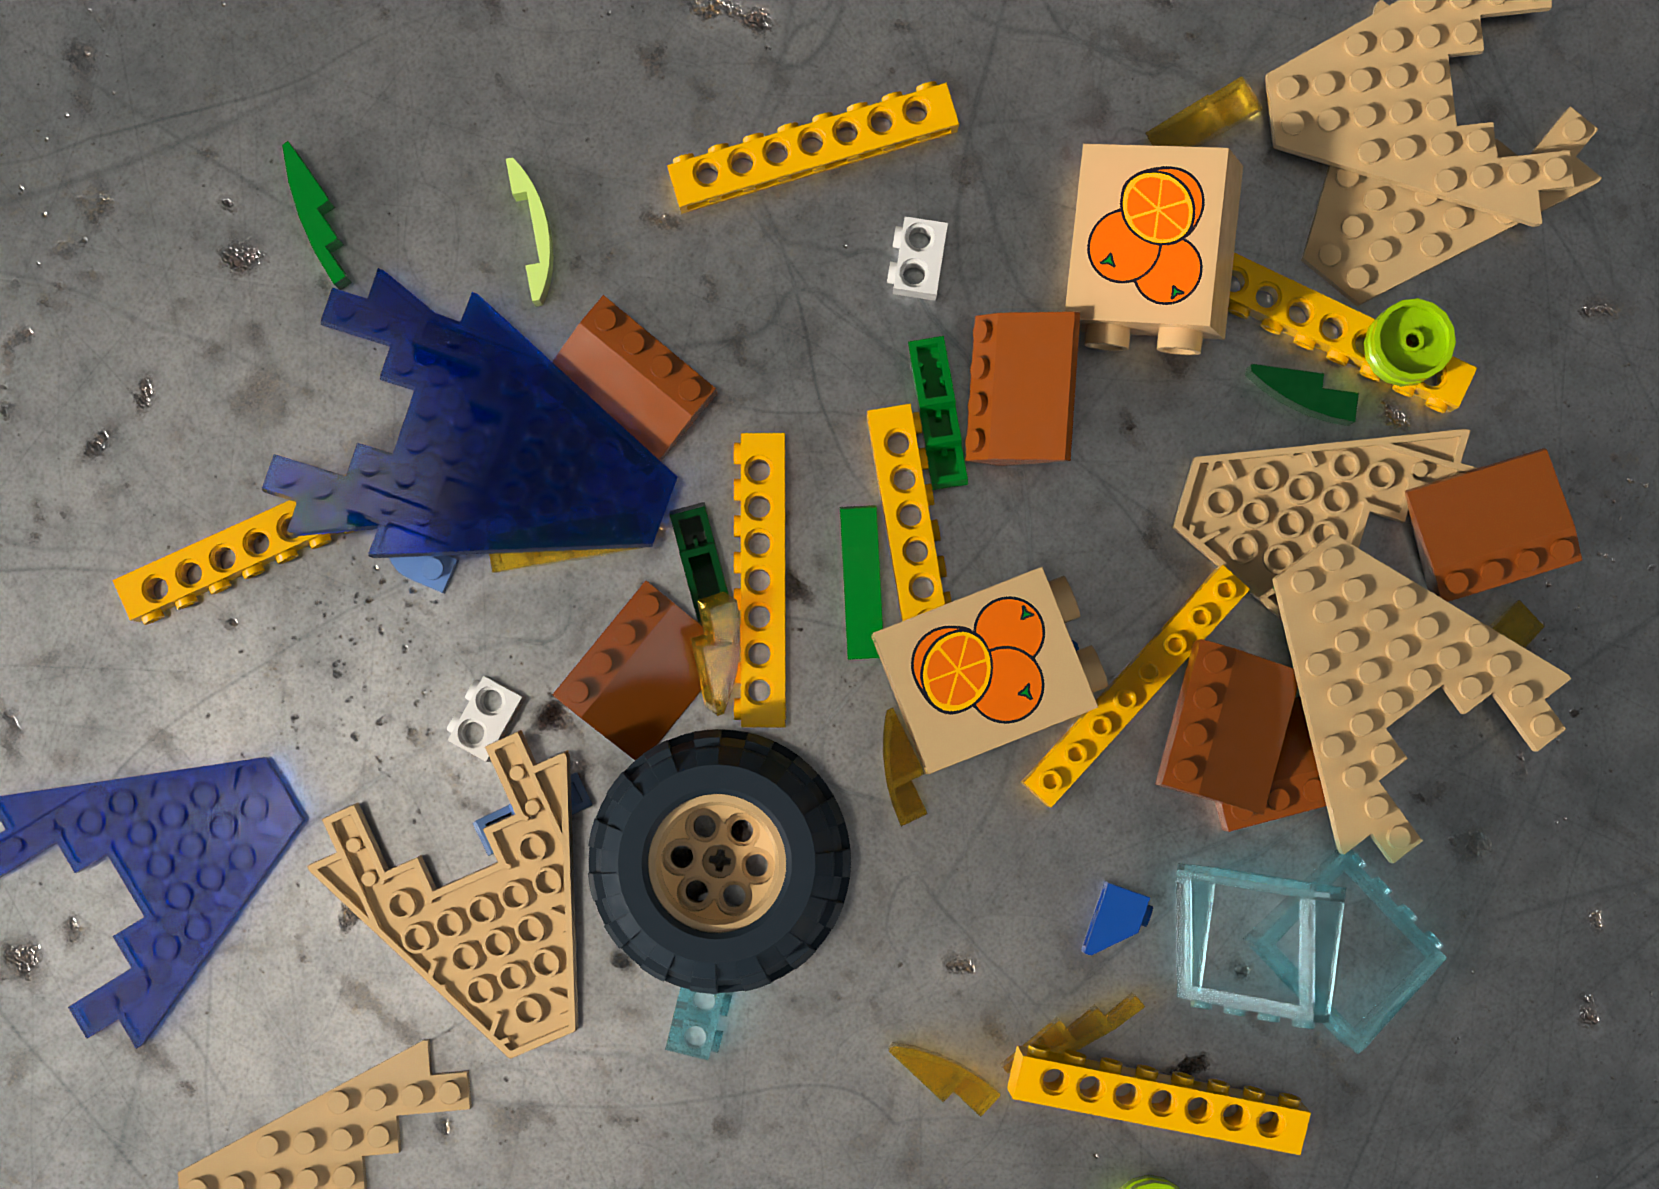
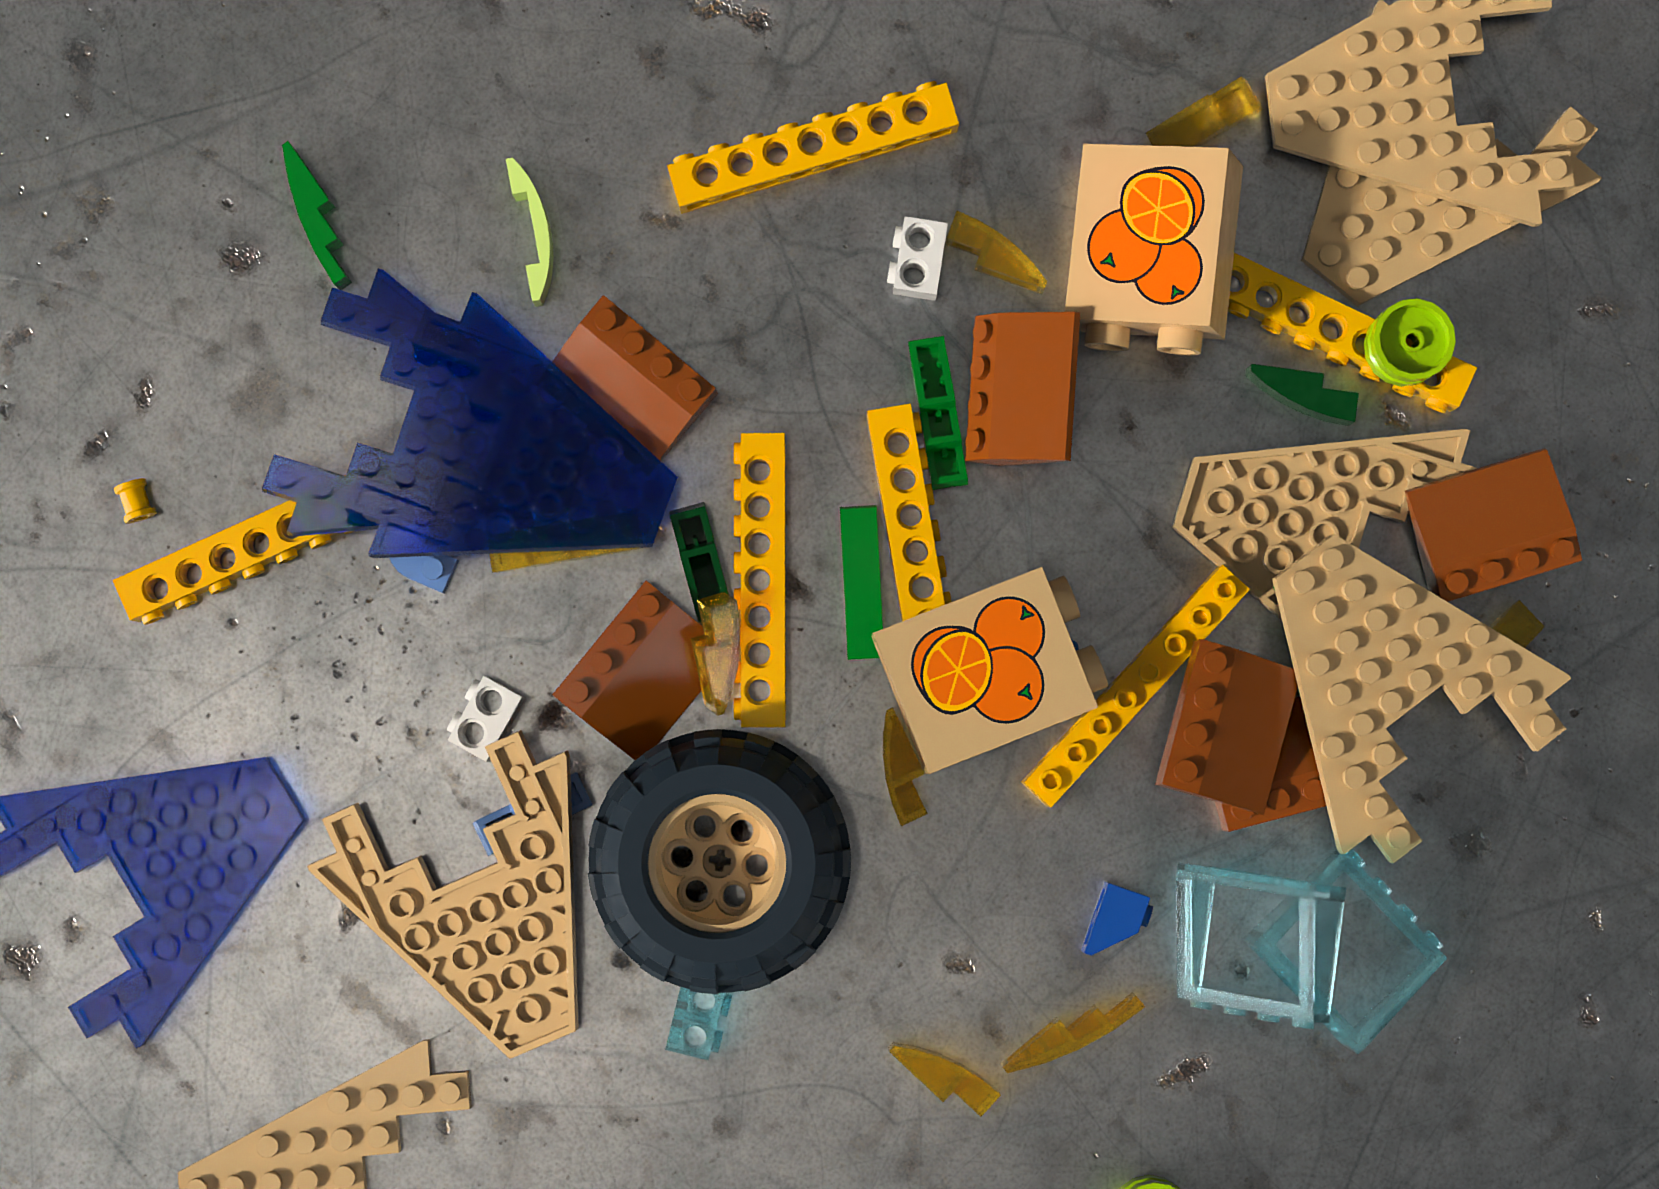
(135, 500): none -> yellow bush
(996, 253): none -> clear yellow slope
(1282, 1133): yellow brick -> none

